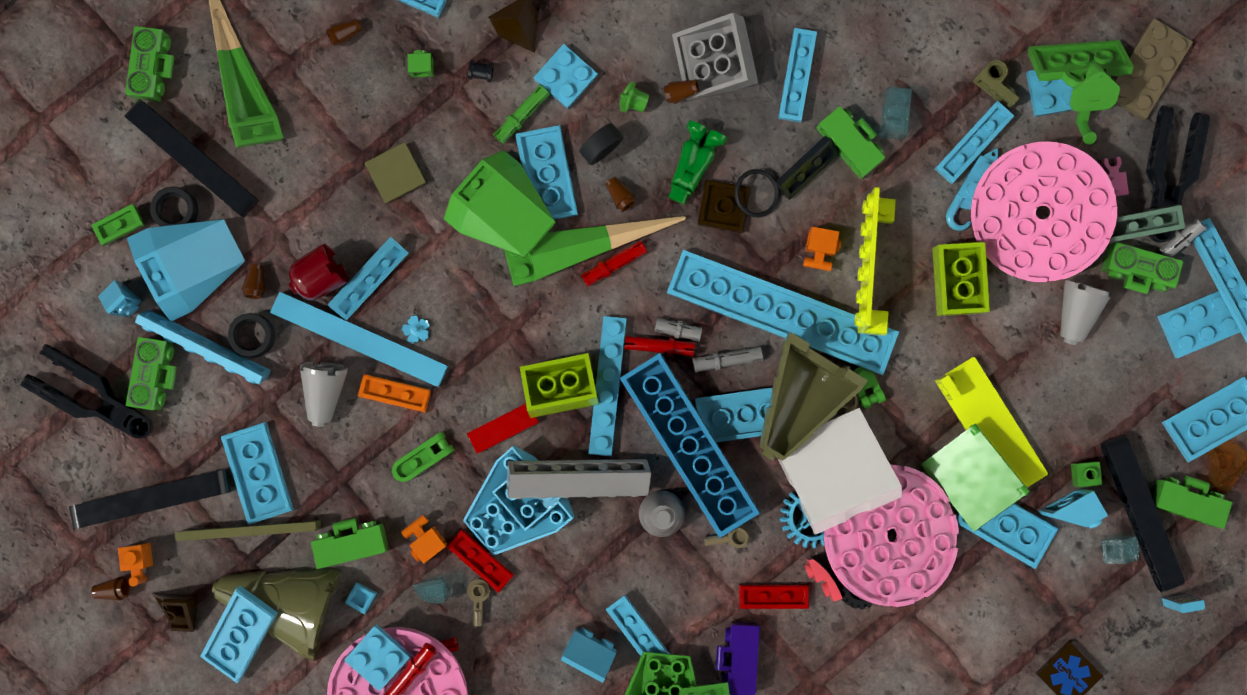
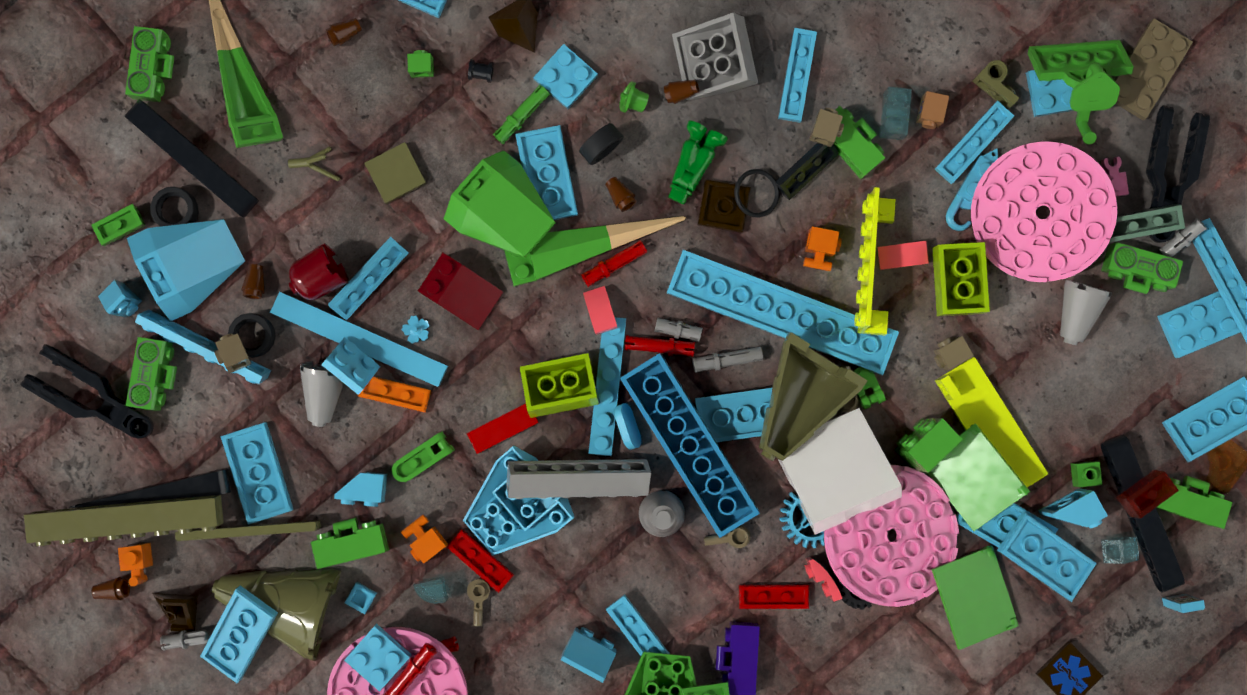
(123, 519): none -> olive brick
(184, 639): none -> light grey axle
(232, 352): none -> dark tan brick
(308, 162): none -> olive plant
(351, 365): none -> medium azure plate
(364, 487): none -> medium azure slope
(460, 291): none -> dark red slope
(600, 310): none -> coral slope
(627, 426): none -> medium azure tile
(827, 127): none -> dark tan brick
(903, 255): none -> coral slope
(927, 444): none -> bright green brick
(932, 110): none -> medium nougat brick
(952, 353): none -> dark tan brick
(975, 597): none -> bright green piece
(1046, 556): none -> medium azure tile
(1147, 494): none -> clear red brick

